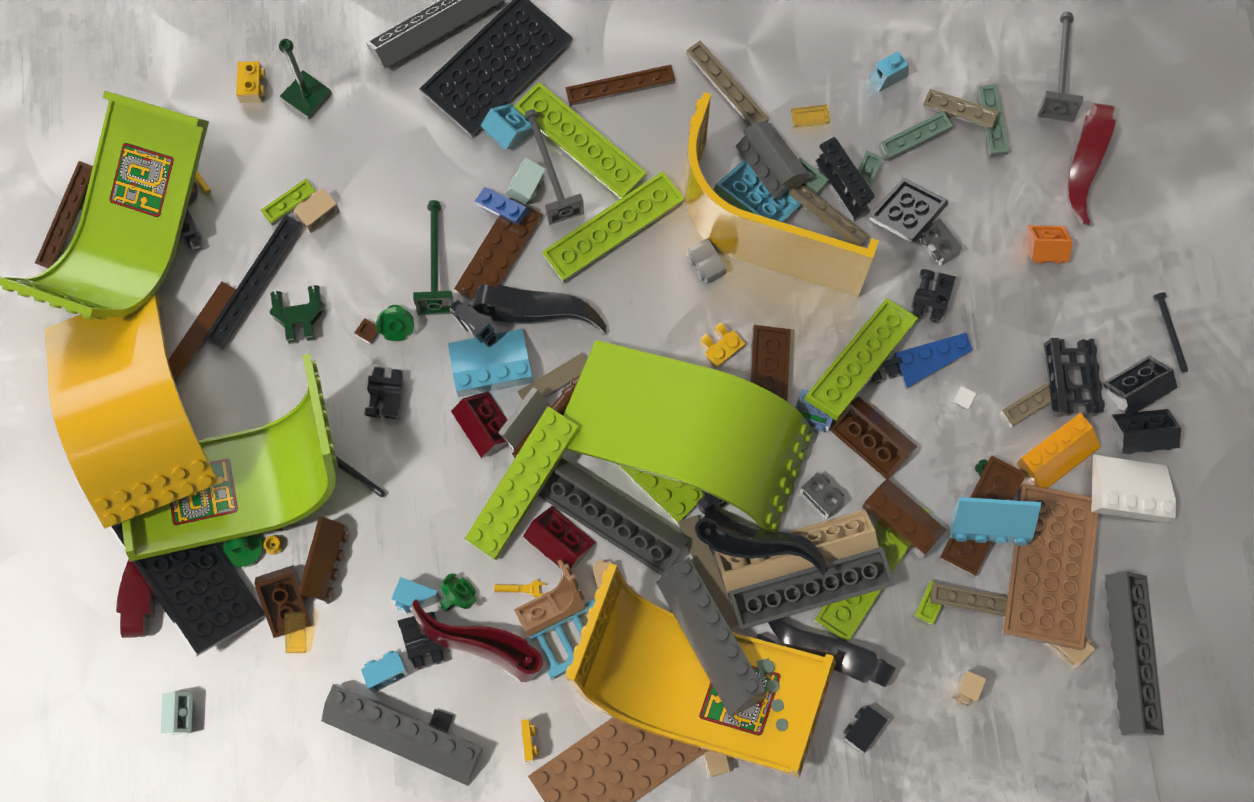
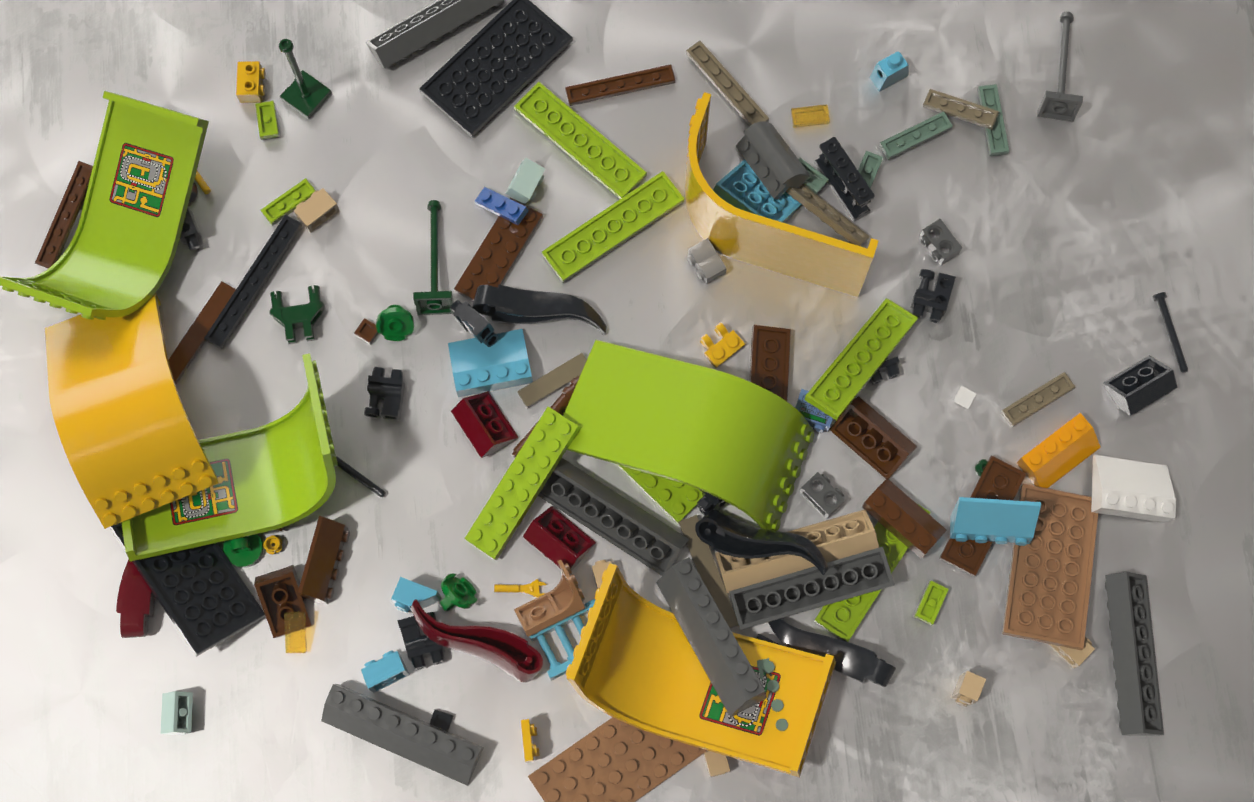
(267, 120): none -> lime plate
(506, 126): medium azure slope -> none
(524, 418): light grey tile -> none
(565, 207): dark grey tile -> none
(864, 729): black brick -> none
(908, 210): plate -> none
(929, 358): blue wing -> none
(968, 599): dark tan tile -> none
(1049, 243): orange slope -> none
(1059, 377): black fence -> none
(1091, 148): dark red animal -> none
(1146, 431): black slope -> none

